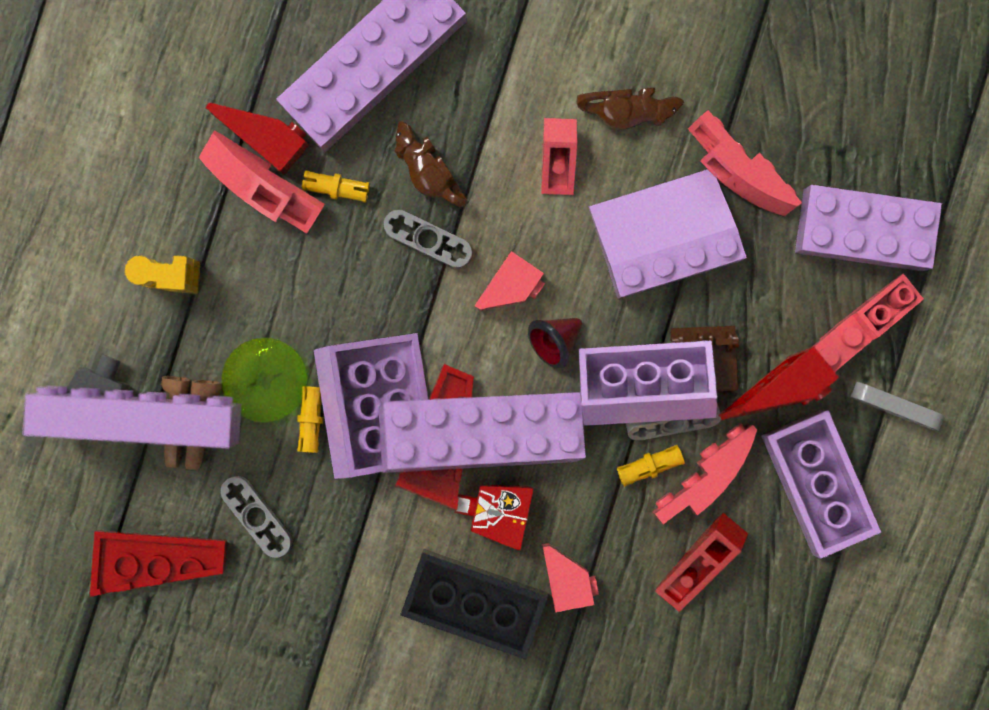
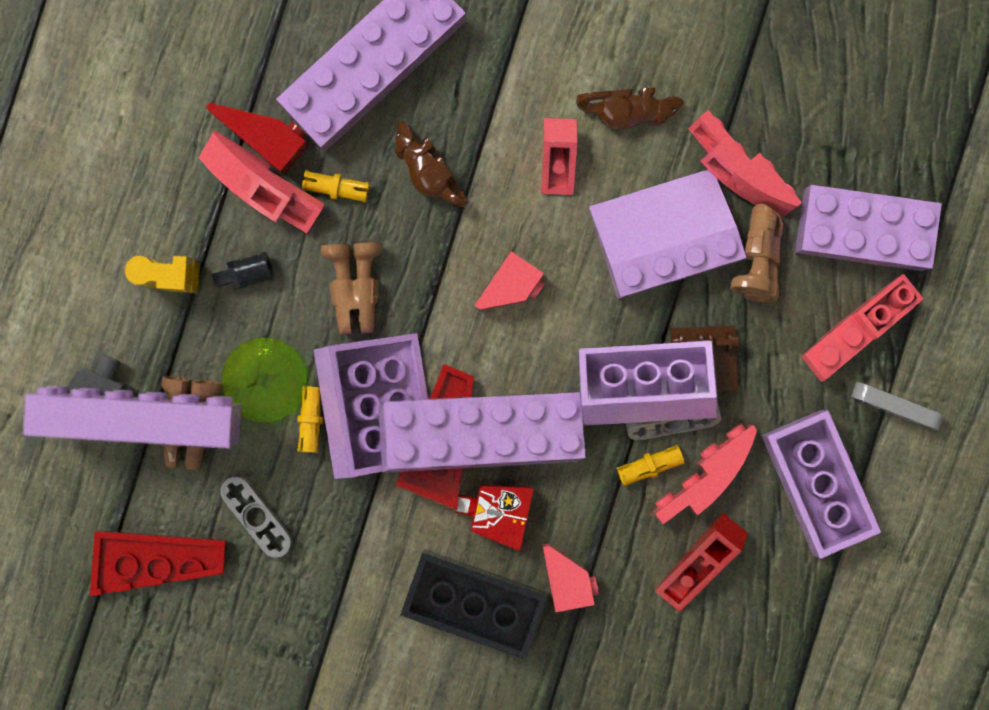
(245, 272): none -> black hinge
(350, 293): none -> medium nougat piece
(403, 235): light grey beam -> none
(554, 339): dark red hat -> none
(764, 249): none -> medium nougat piece
(793, 381): red slope -> none

